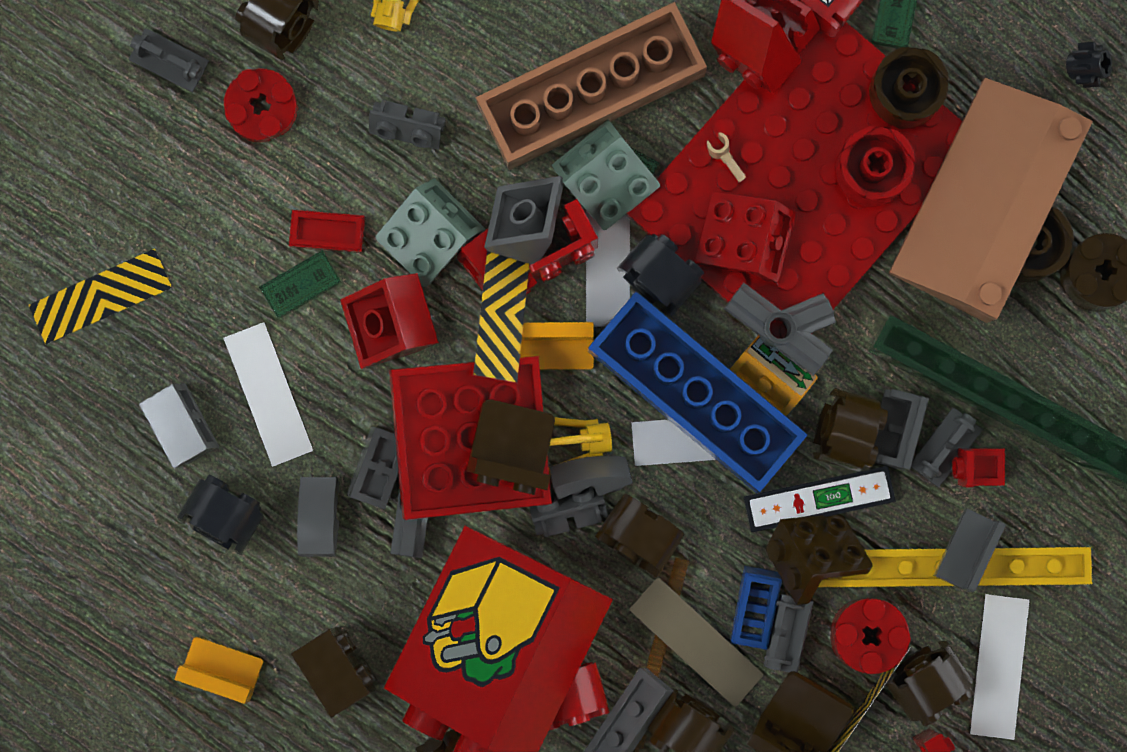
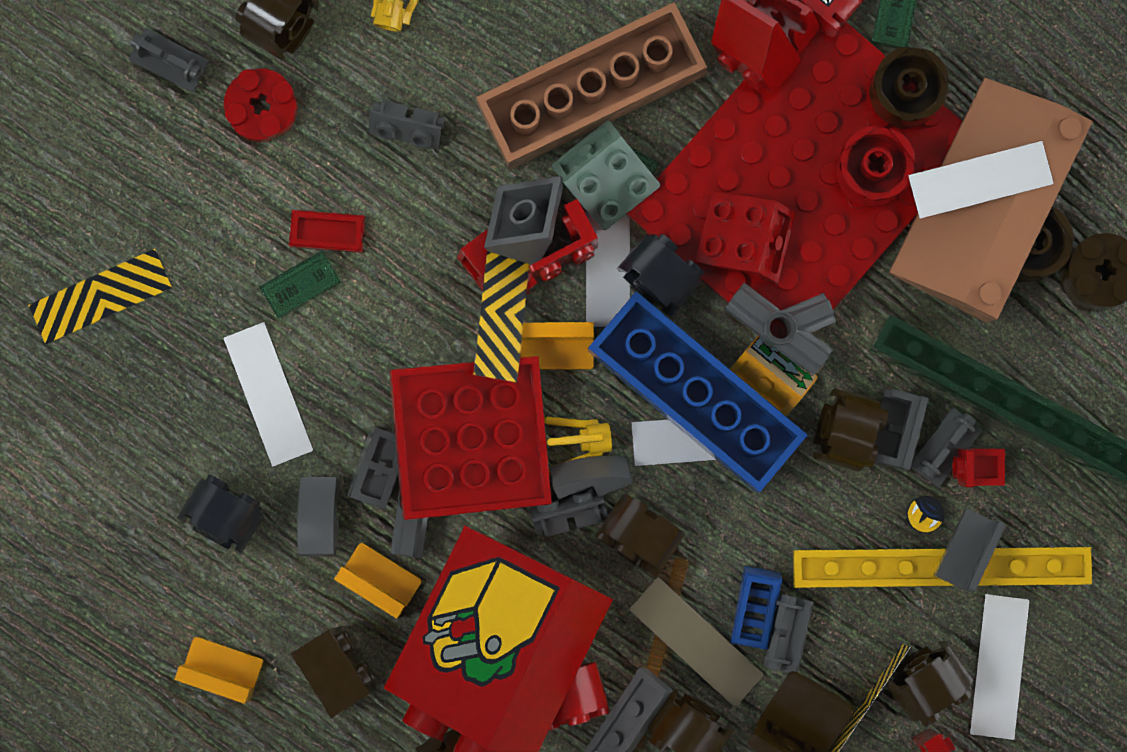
(179, 425): hinge -> none
(379, 580): none -> light orange panel
(389, 320): red slope -> none
(428, 231): sand green bracket -> none
(511, 446): dark brown bracket -> none
(726, 157): tan hand -> none
(813, 550): dark brown bracket -> none
(820, 497): tile -> none
(891, 635): red brick -> none
(924, 514): none -> tile
(980, 179): none -> white sticker
(1089, 64): black gear -> none

